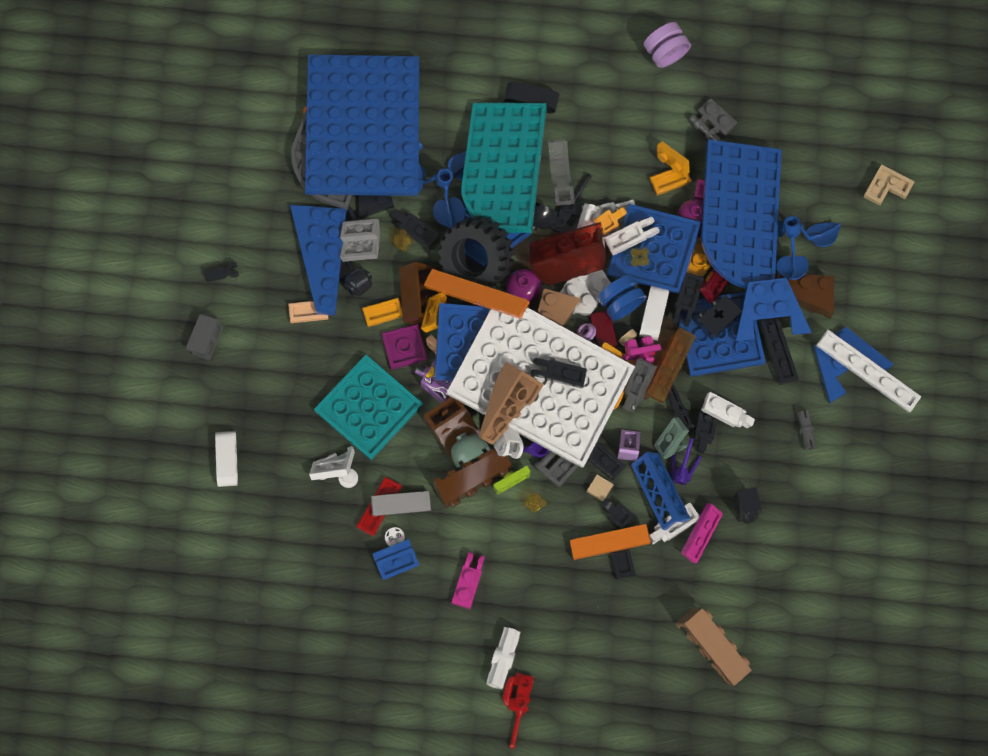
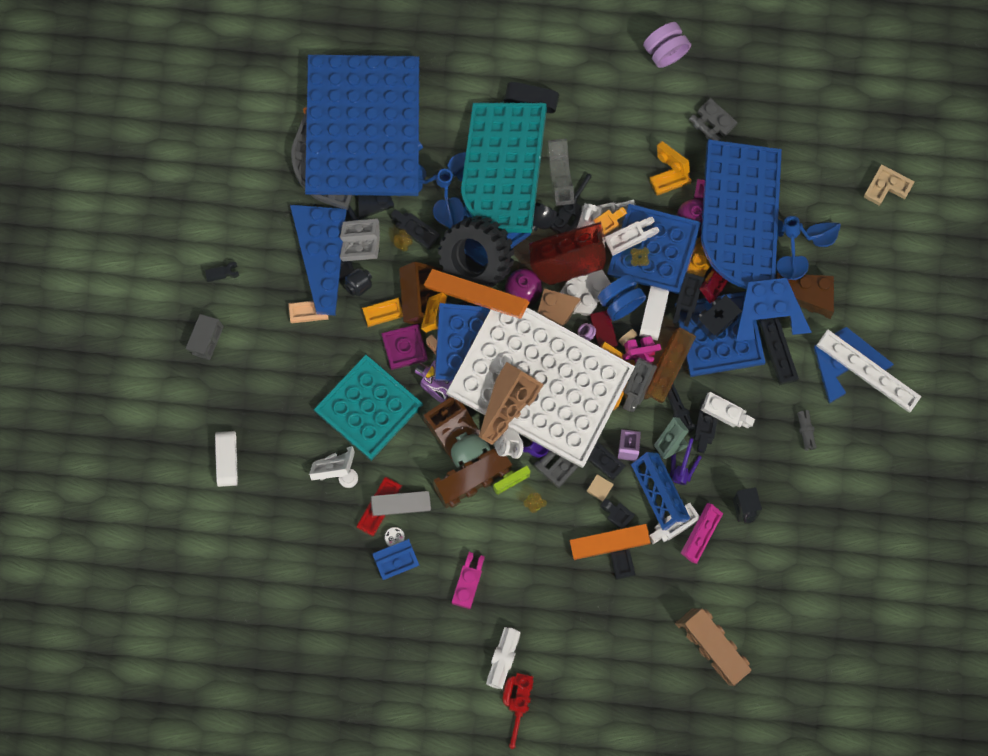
(560, 372): black hinge -> none

